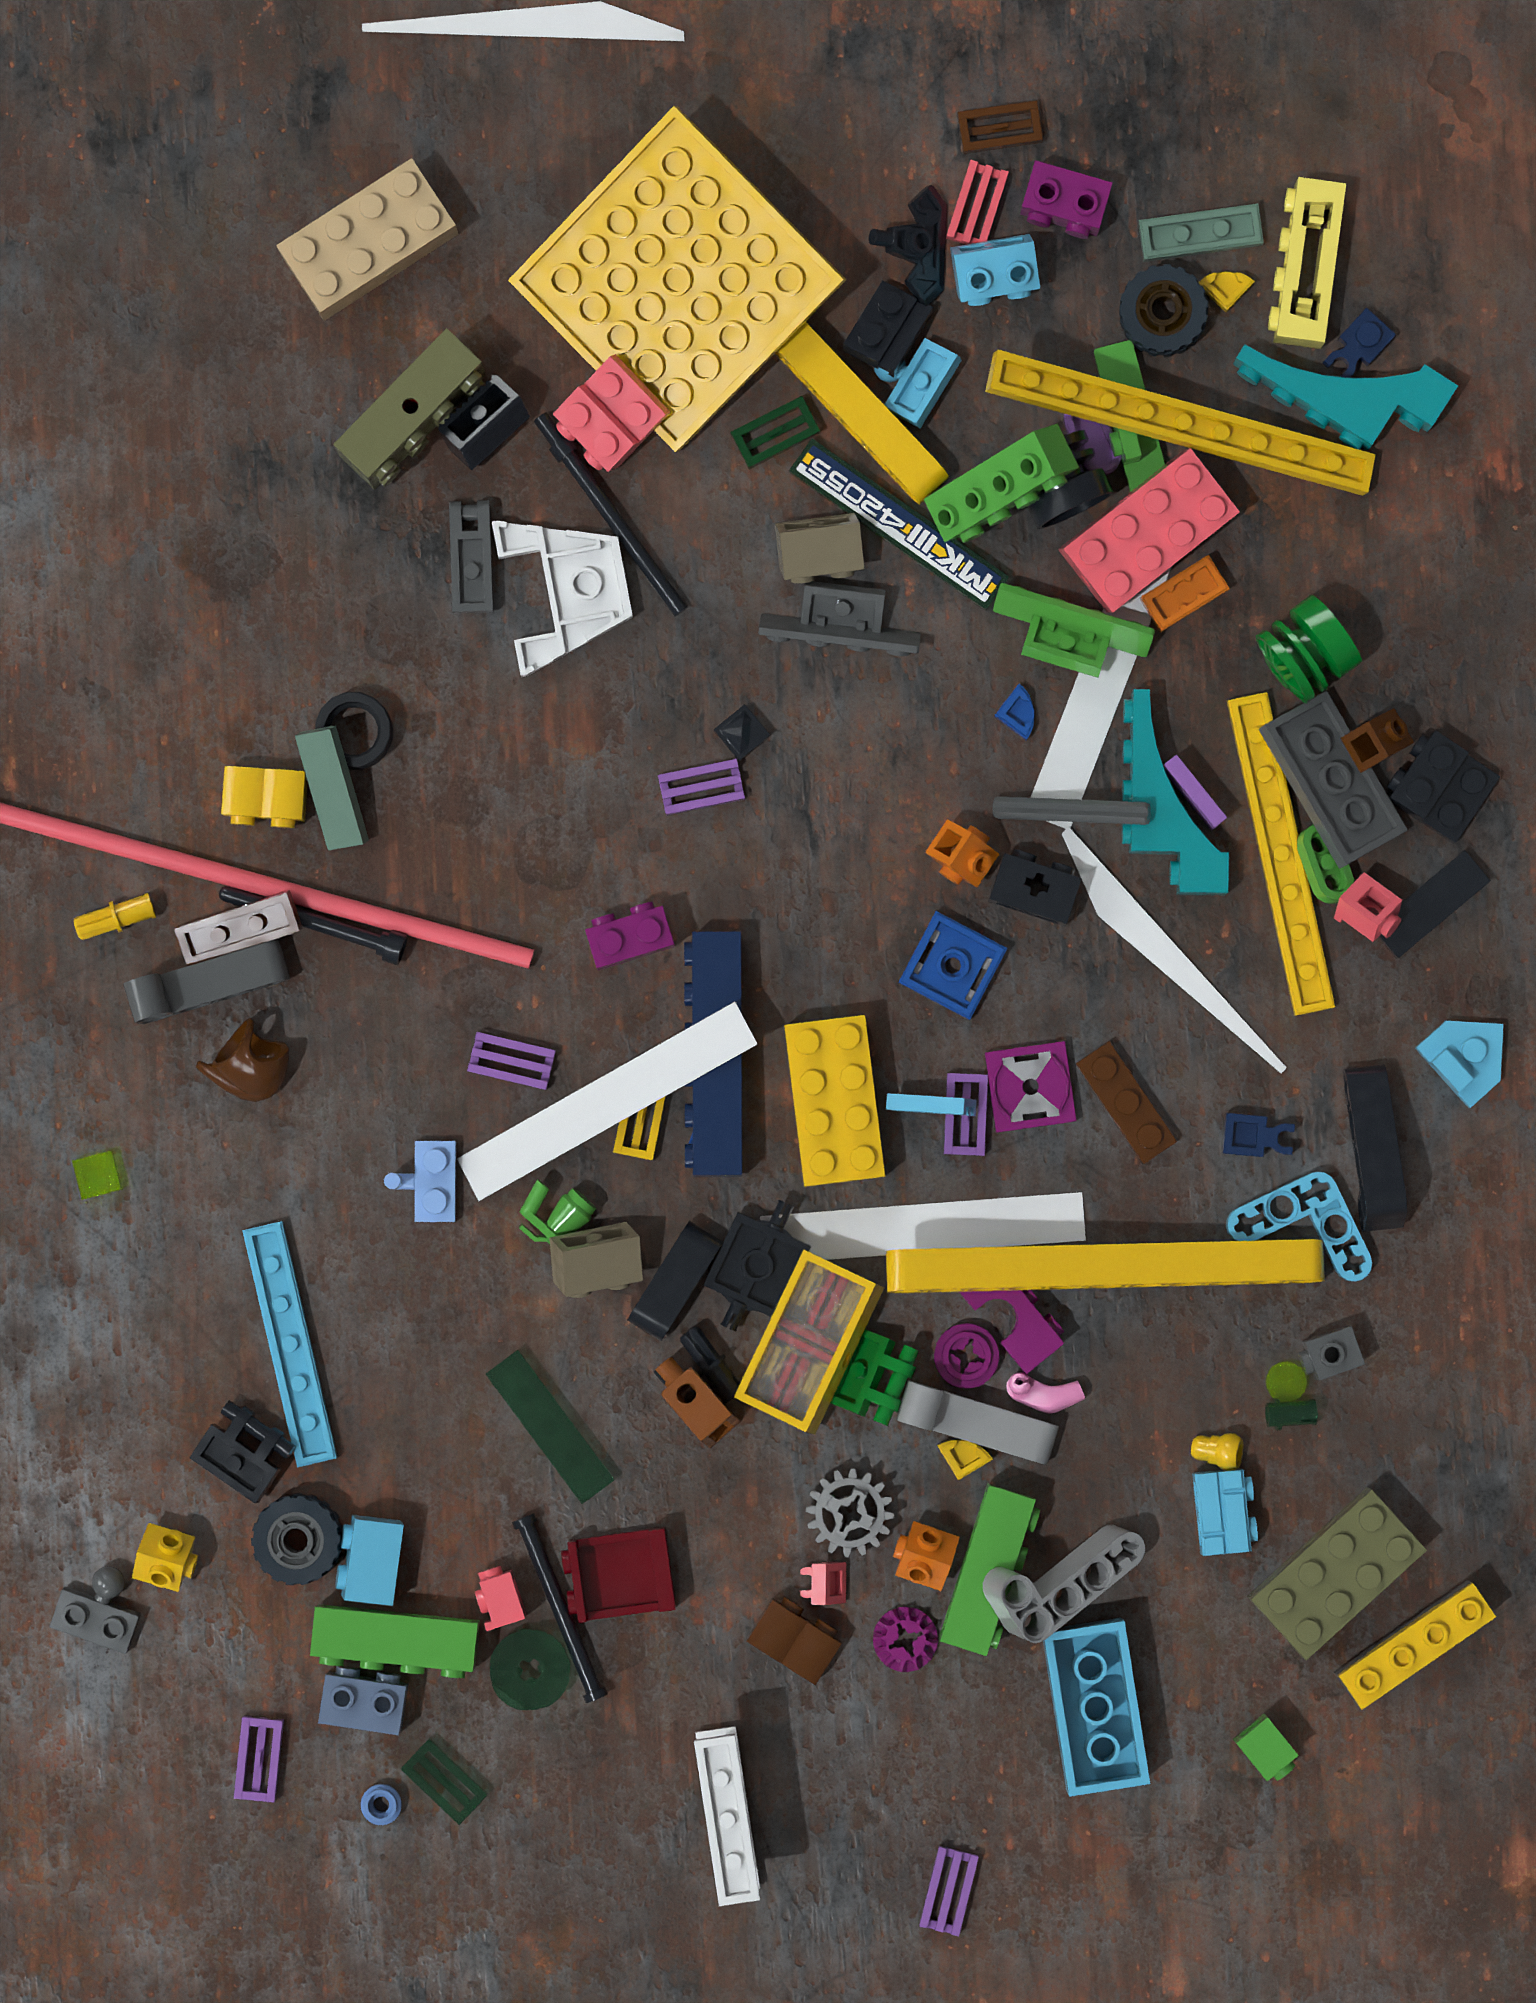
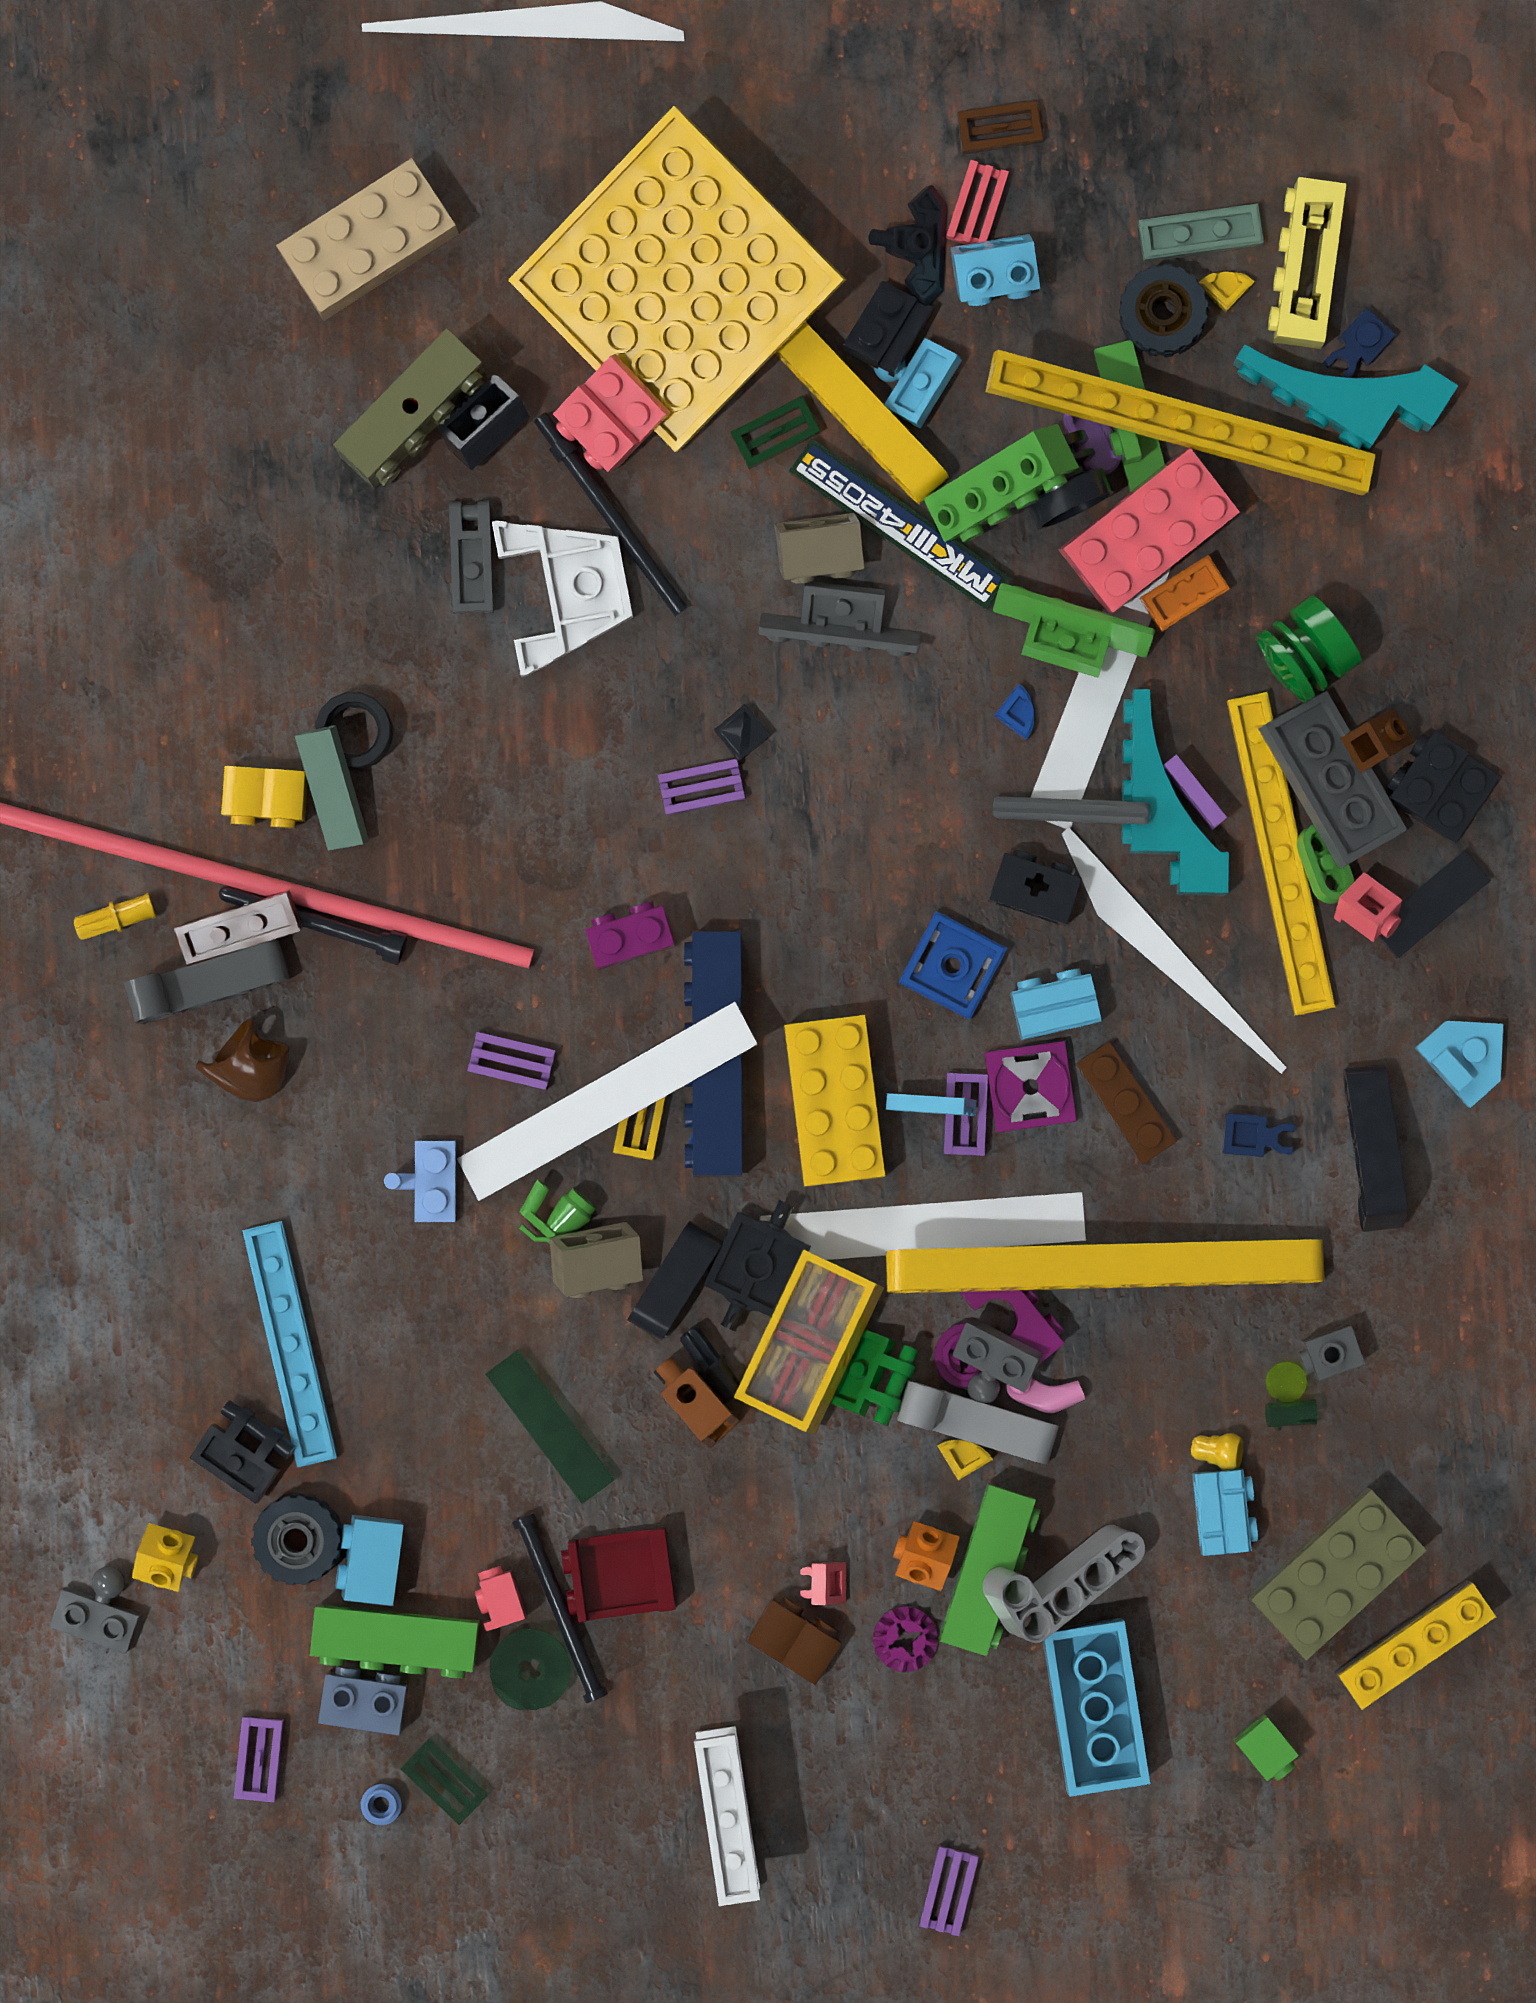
(97, 1175): clear neon green tile -> none
(866, 1520): light grey gear -> none
(967, 859): orange brick -> none
(997, 1358): none -> dark grey plate
(1055, 1005): none -> medium azure brick
(1065, 200): magenta brick -> none
(1318, 1213): medium azure beam -> none

